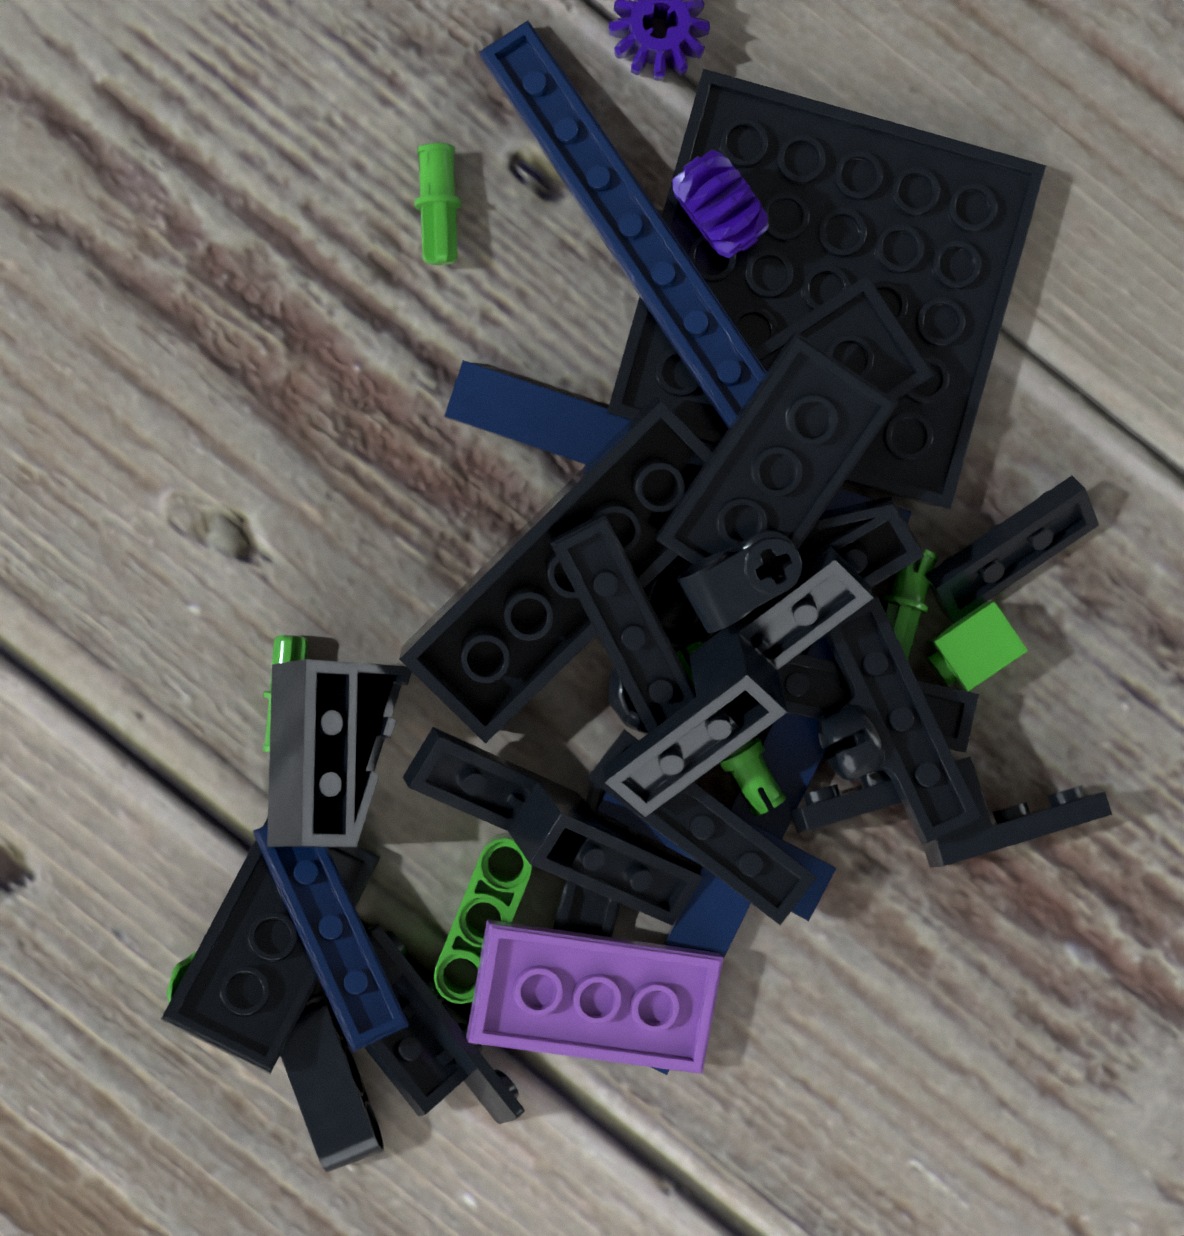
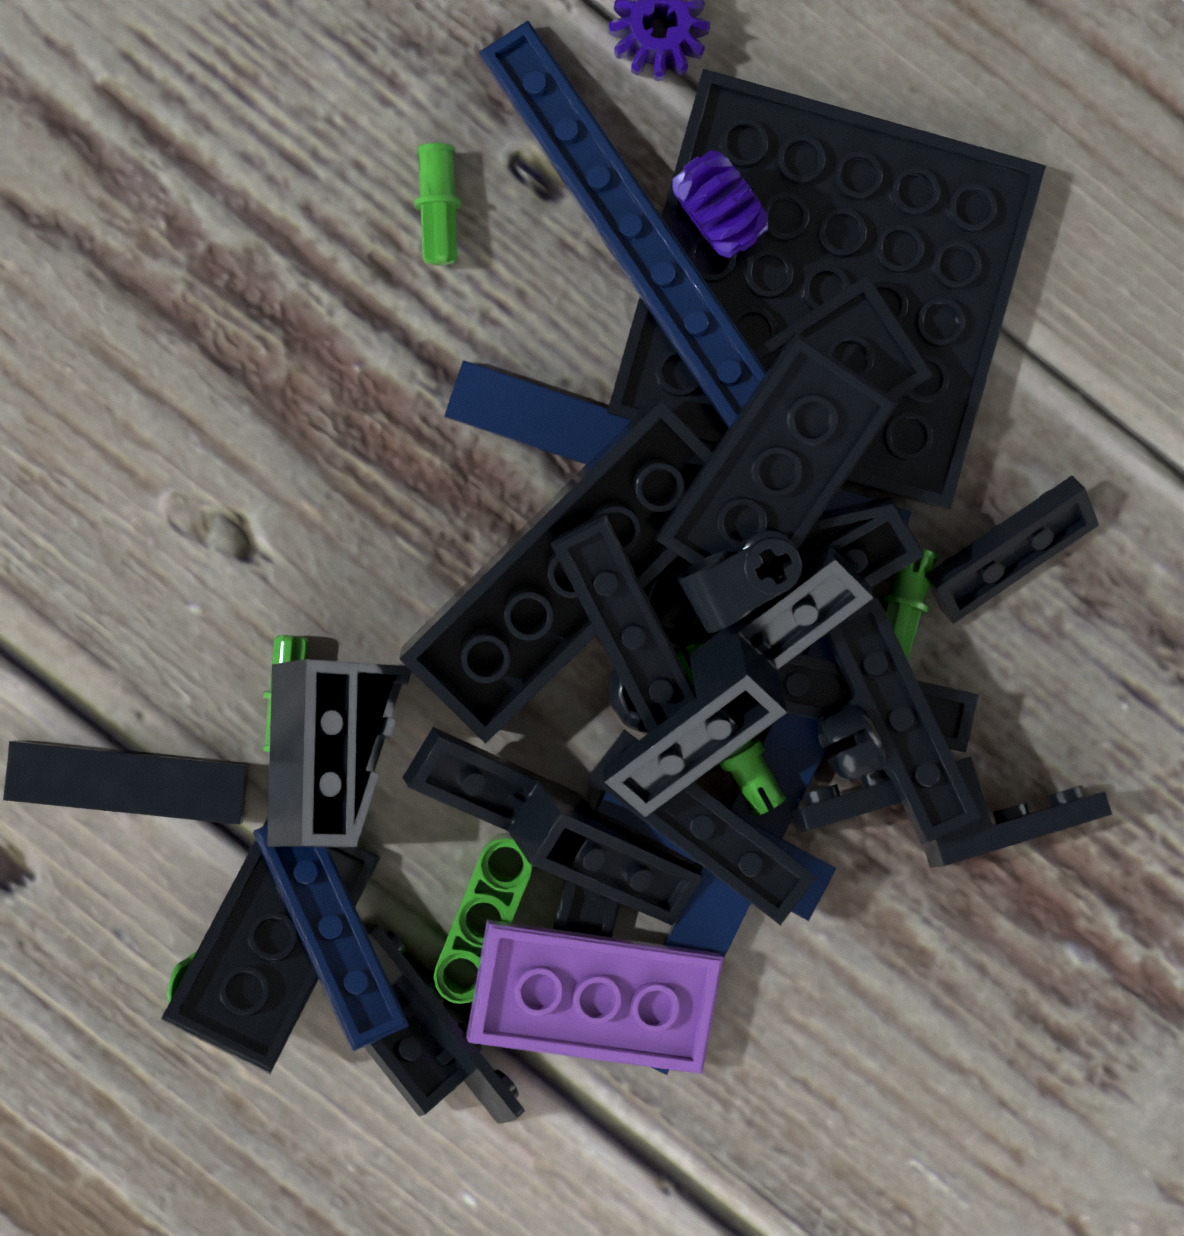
(125, 782): none -> black tile
(330, 1088): black beam -> none
(974, 647): bright green brick -> none

